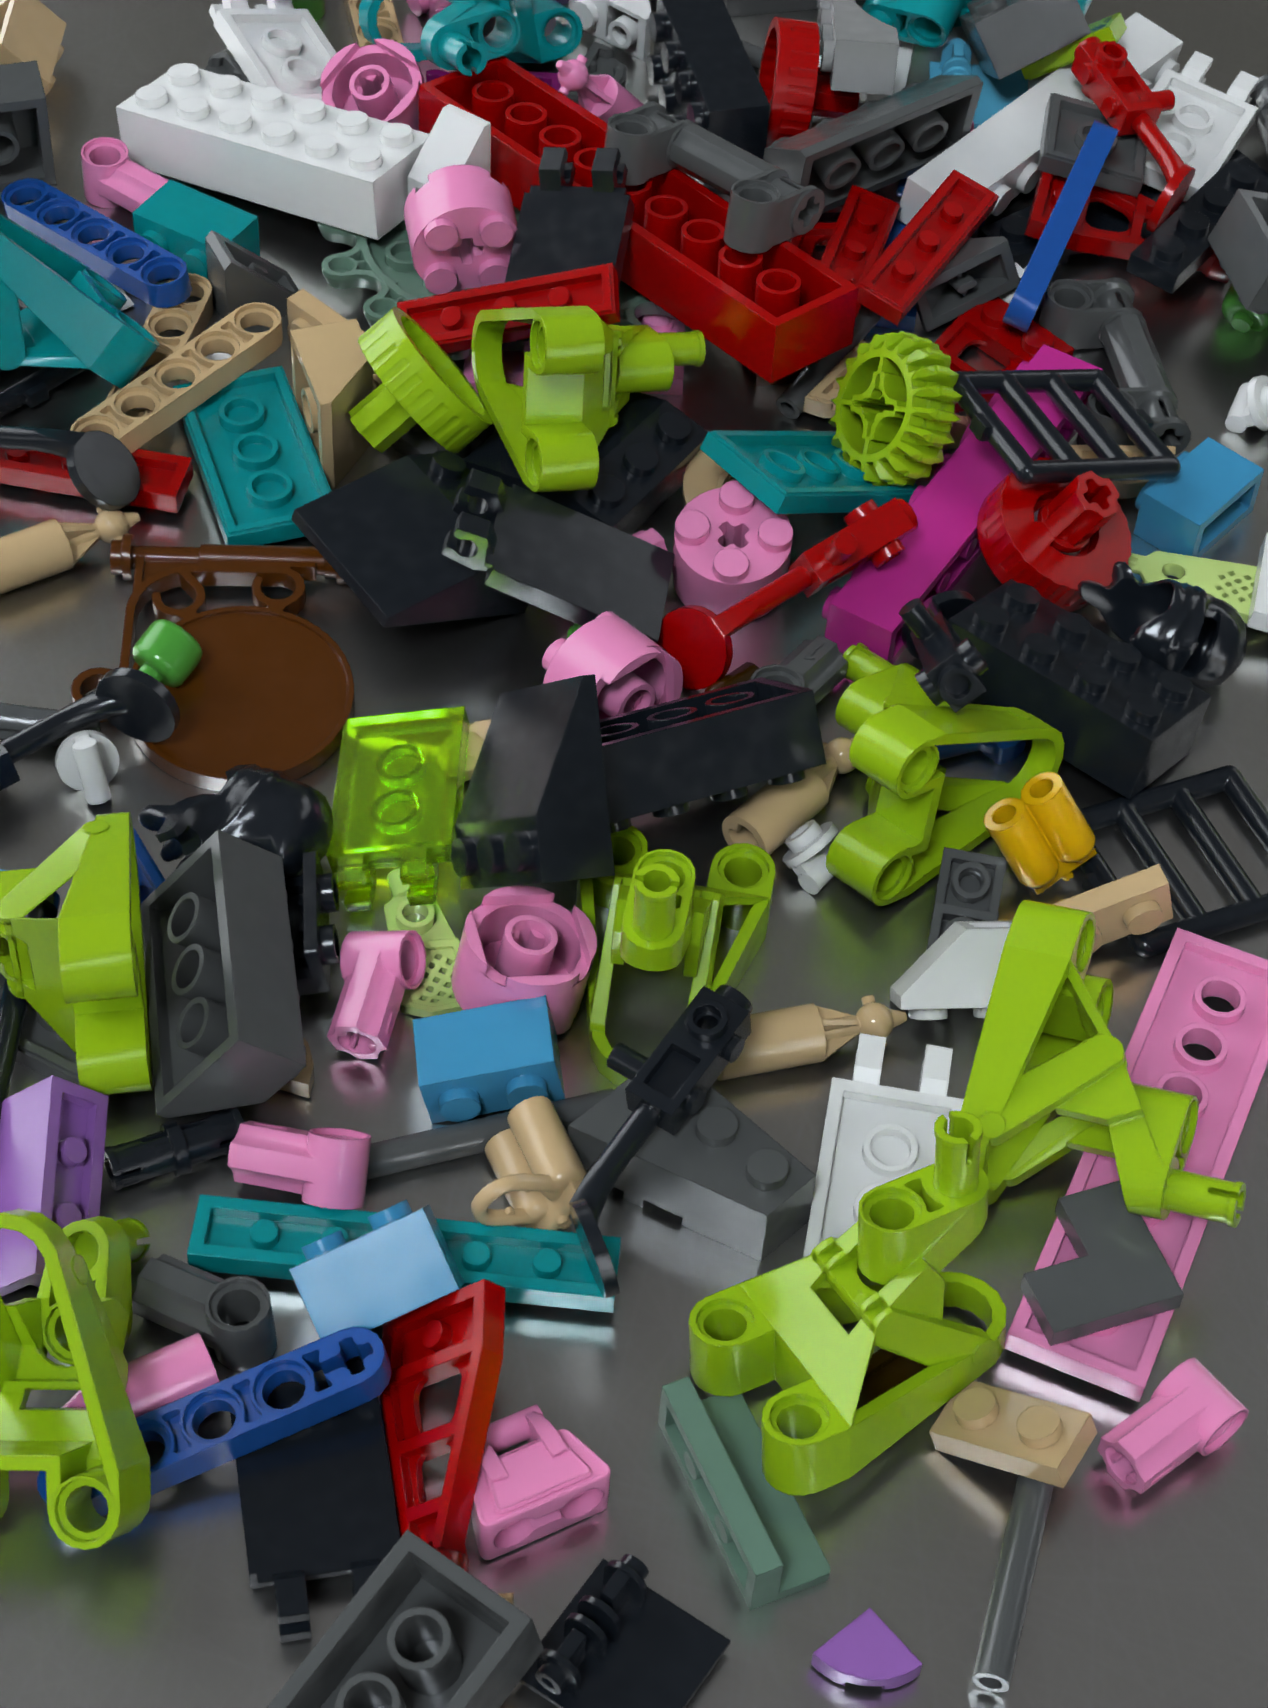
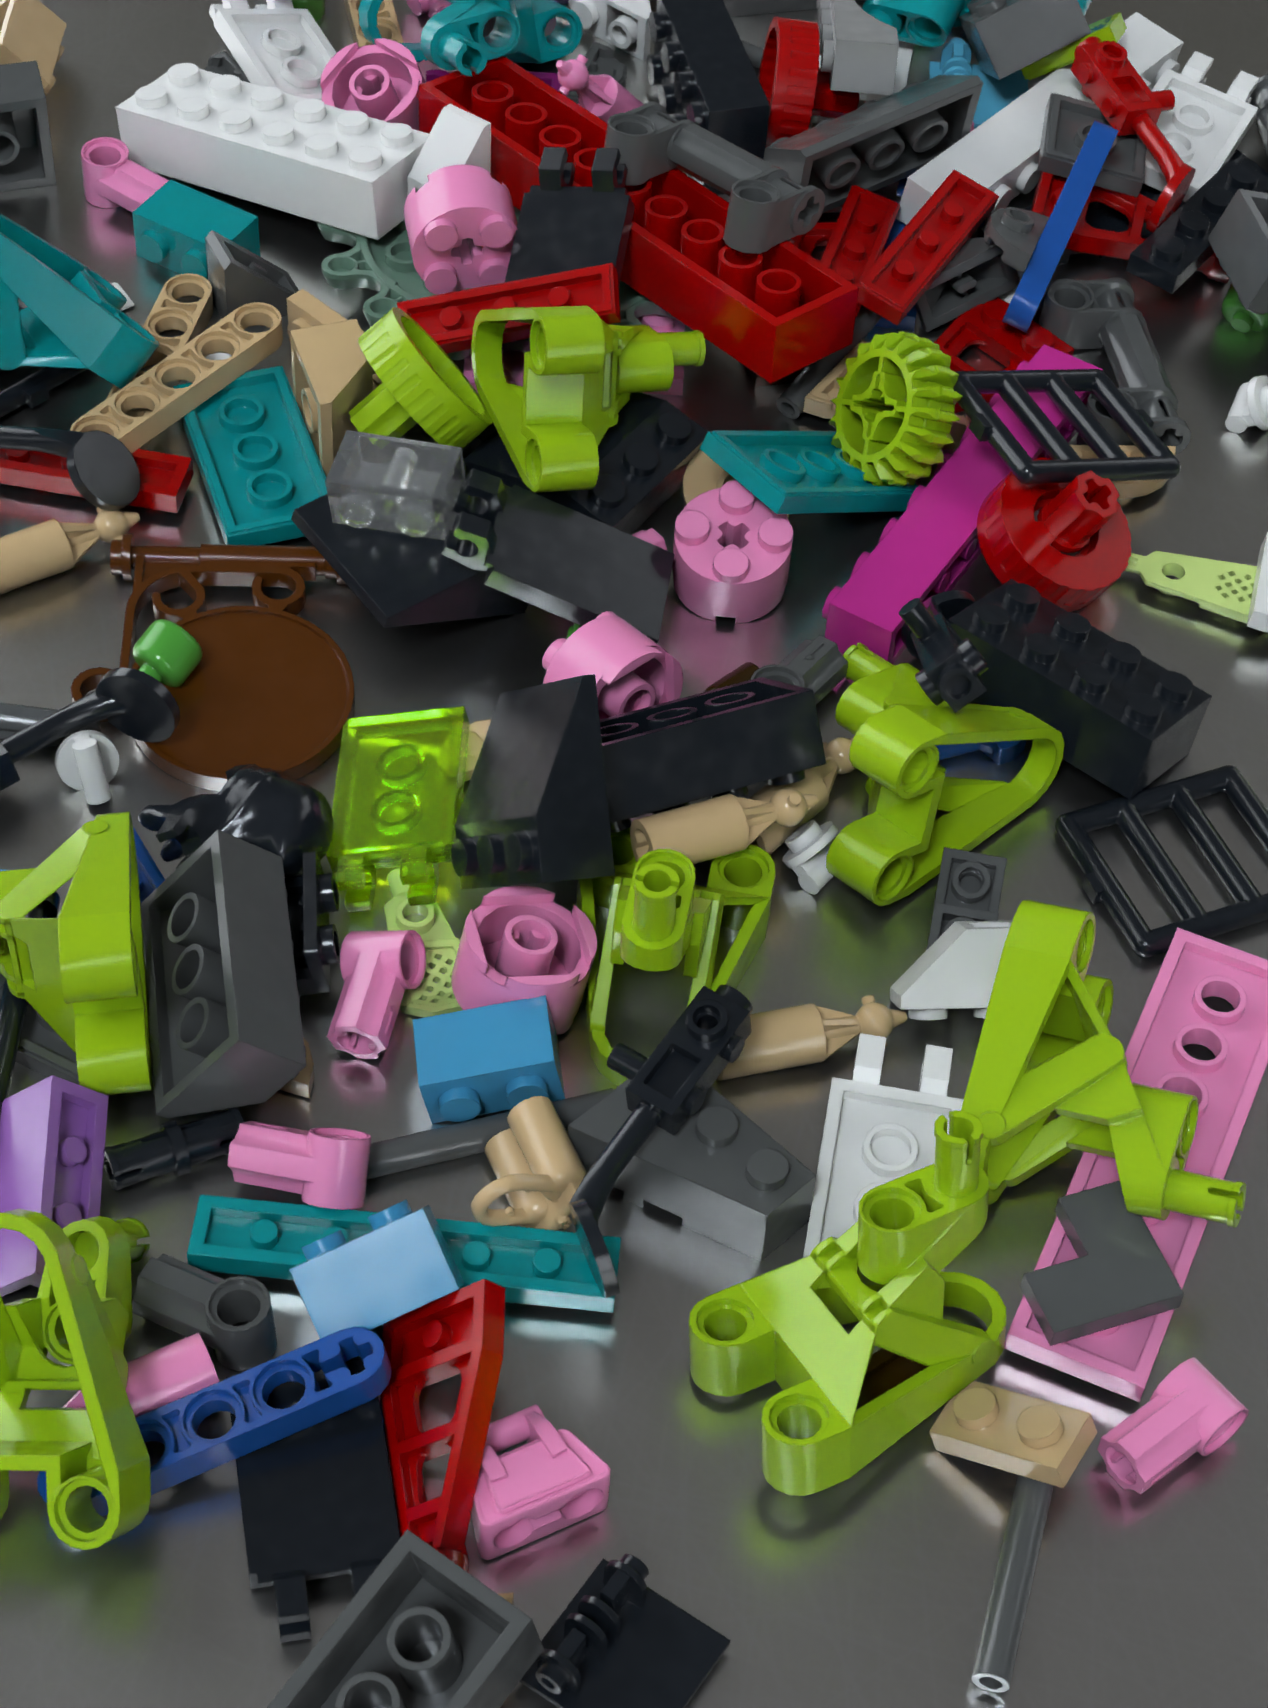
(103, 257): blue beam -> none
(395, 484): none -> clear brick
(703, 639): red piece -> none
(717, 824): none -> tan wheel
(752, 1522): sand green panel -> none
(867, 1655): medium lavender tile -> none
(1015, 233): none -> dark grey plate
(1041, 832): yellow piece -> none
(1126, 905): tan plate -> none
(1172, 624): black piece -> none
(1200, 503): dark azure brick -> none

